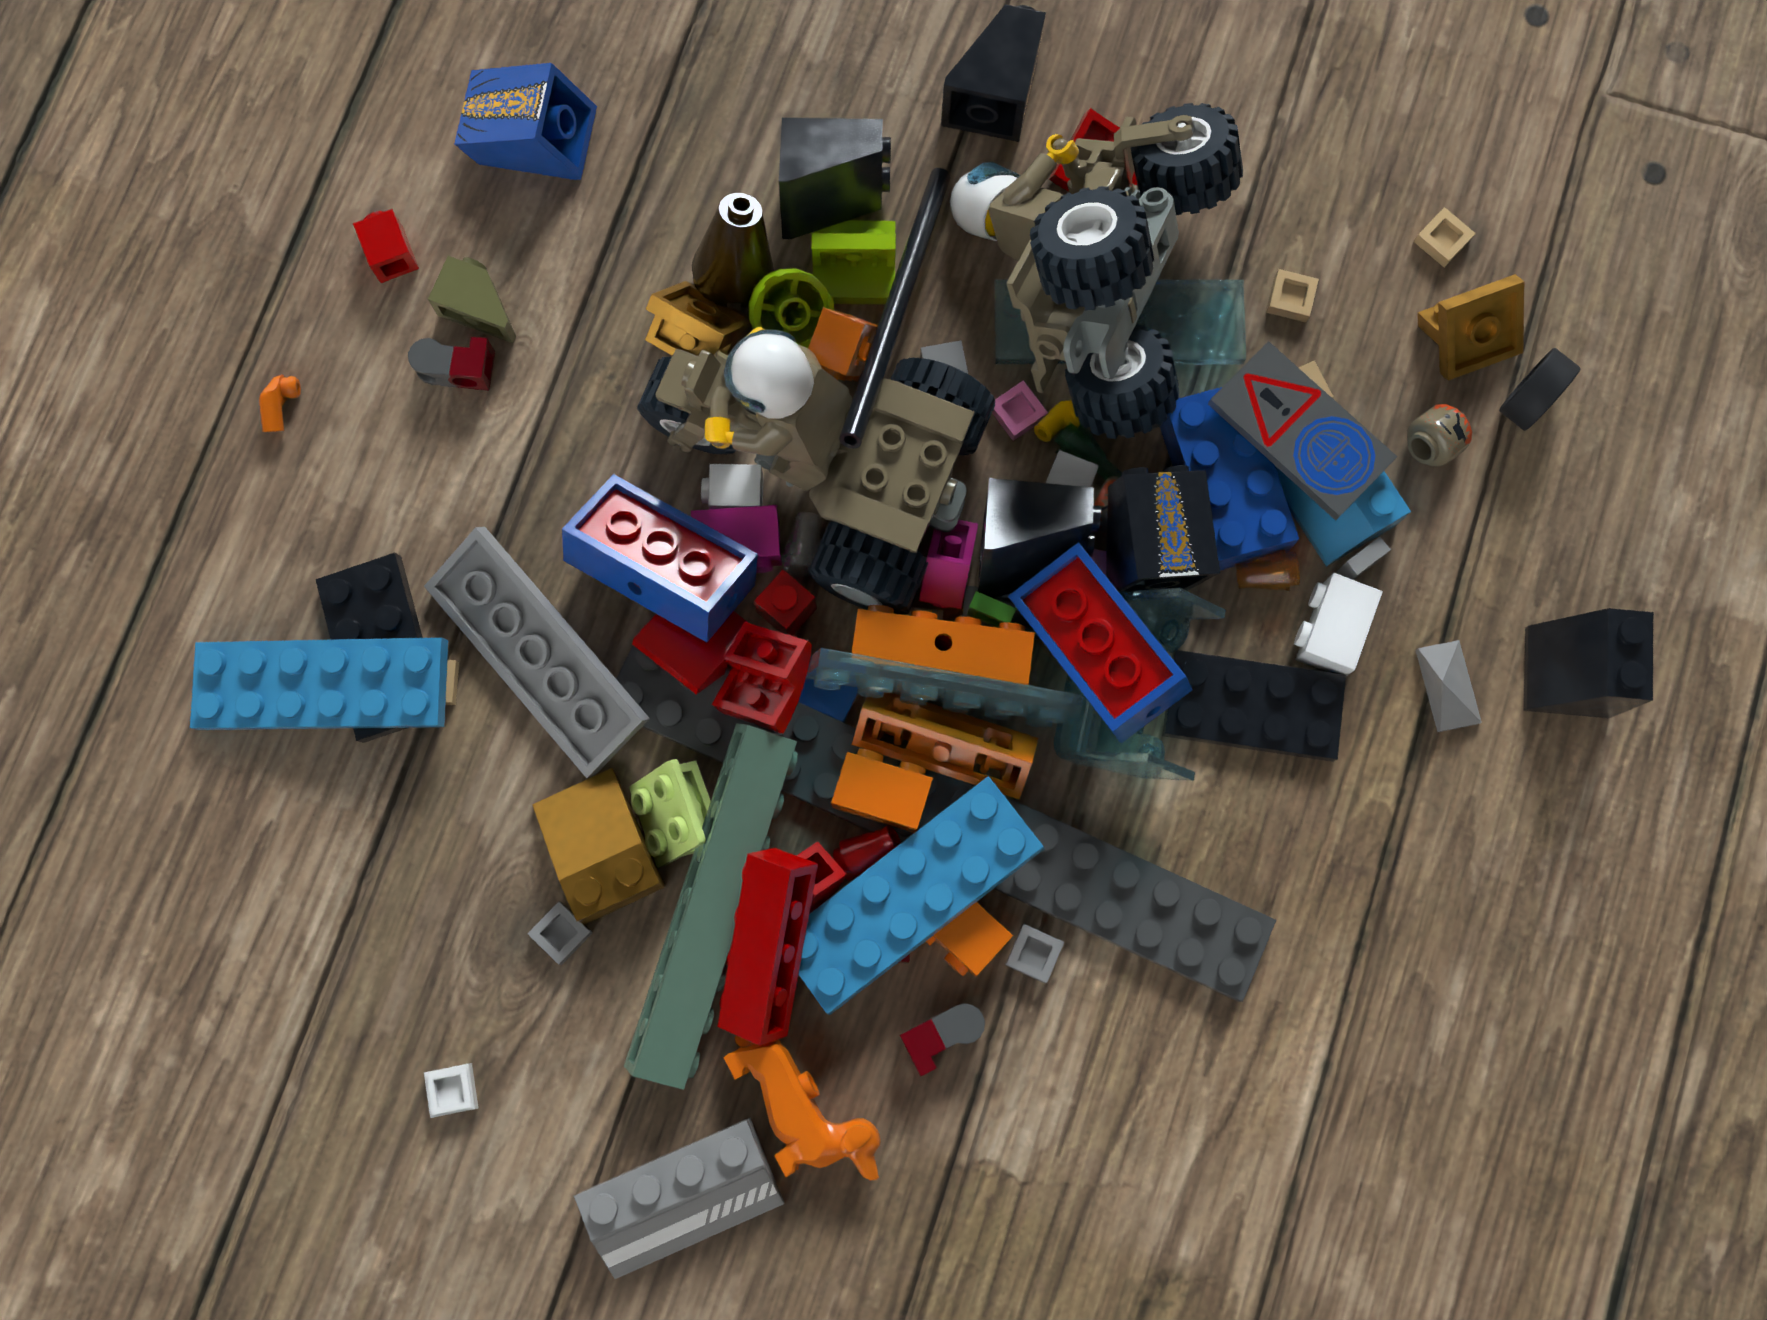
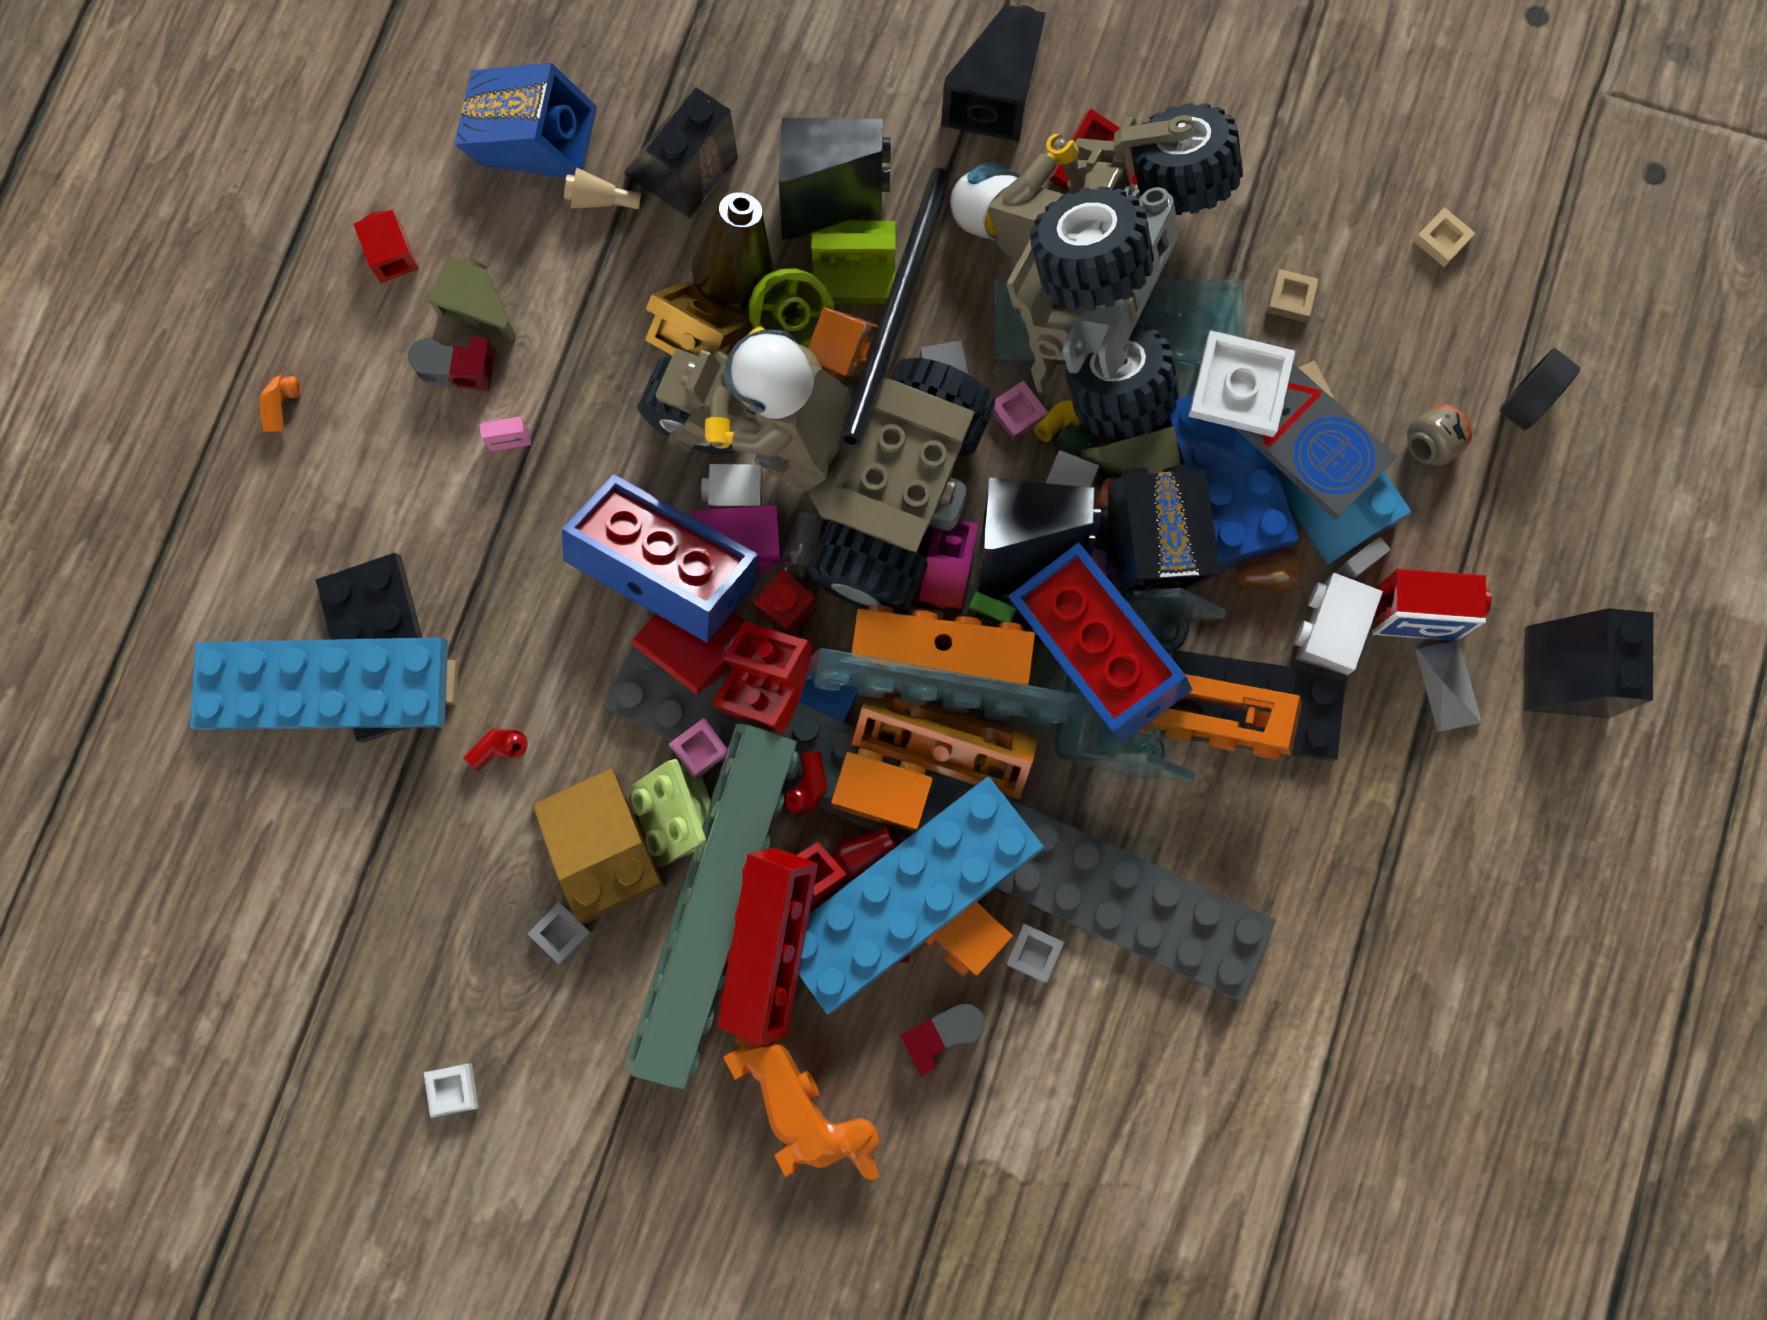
(496, 743): none -> red arm
(505, 433): none -> bright pink tile
(536, 652): light grey plate -> none
(590, 191): none -> tan cone
(679, 1199): light grey slope -> none
(687, 153): none -> black slope
(699, 749): none -> bright pink tile
(812, 786): none -> red arm
(1149, 450): none -> olive slope
(1224, 734): none -> orange brick
(1241, 383): none -> white plate
(1431, 604): none -> red piece
(1477, 326): pearl gold bracket -> none

